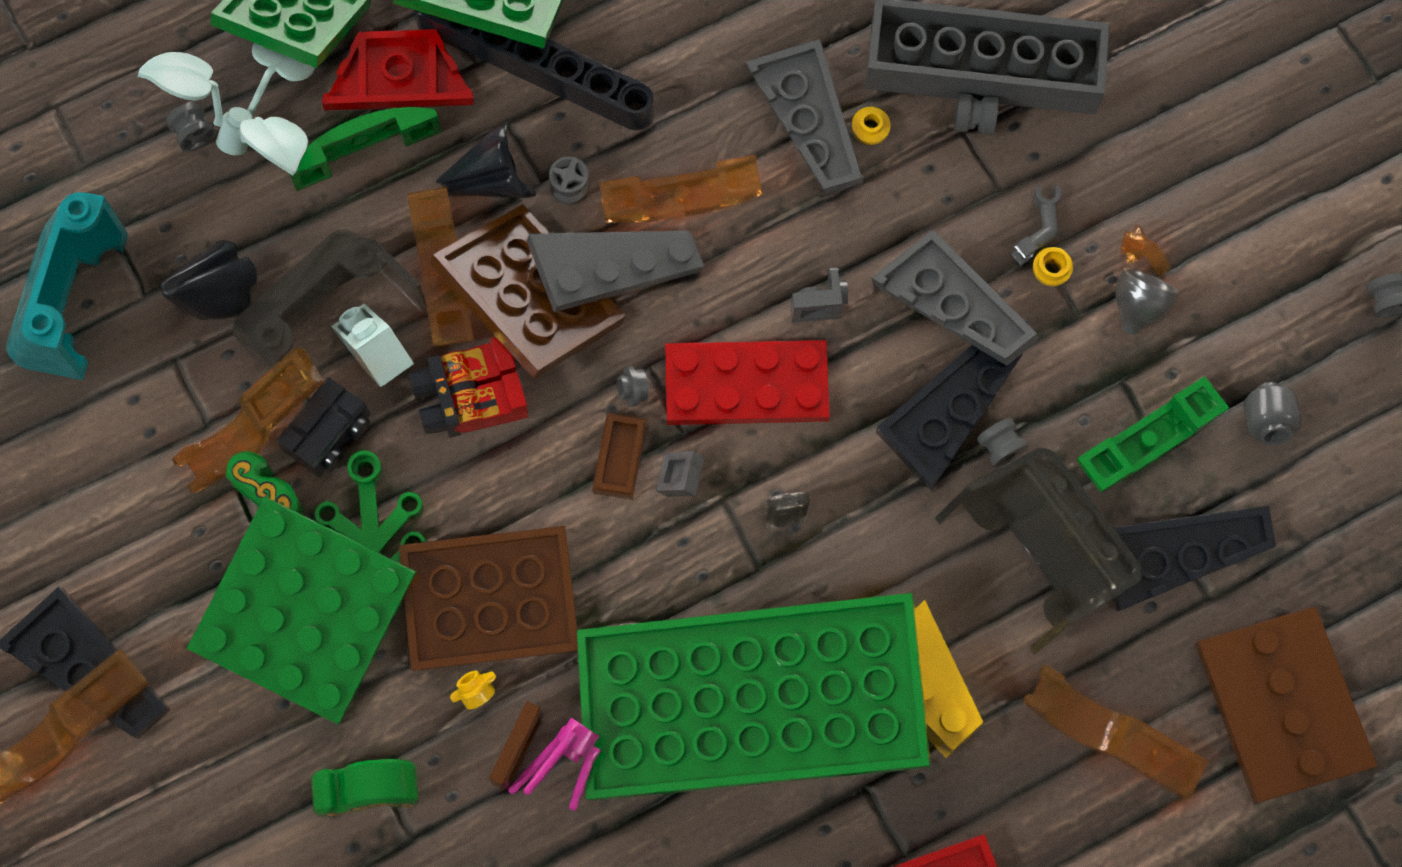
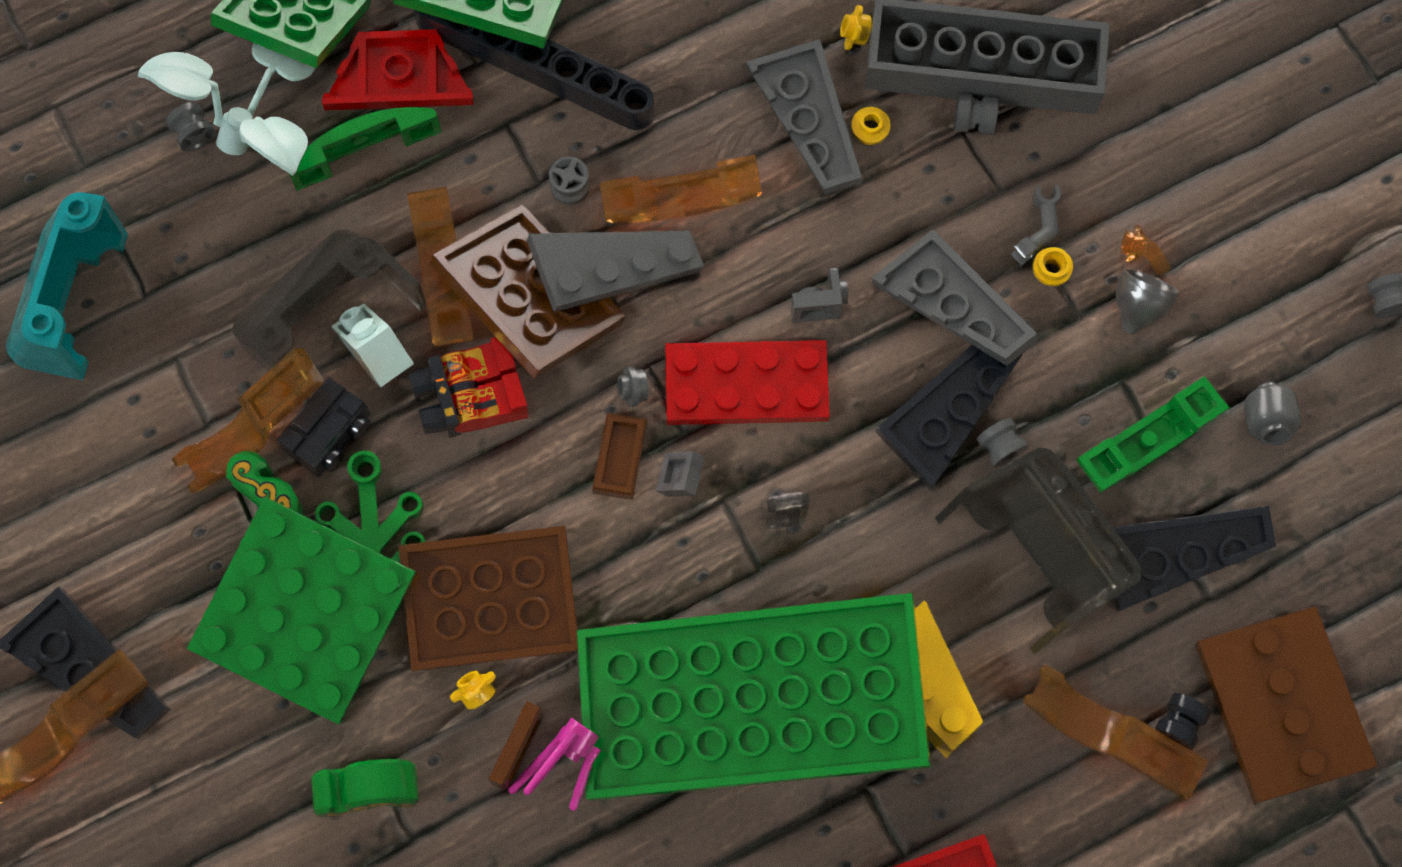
(212, 283): black hat -> none
(486, 170): black hat -> none
(856, 28): none -> yellow plate
(1183, 720): none -> black wheel

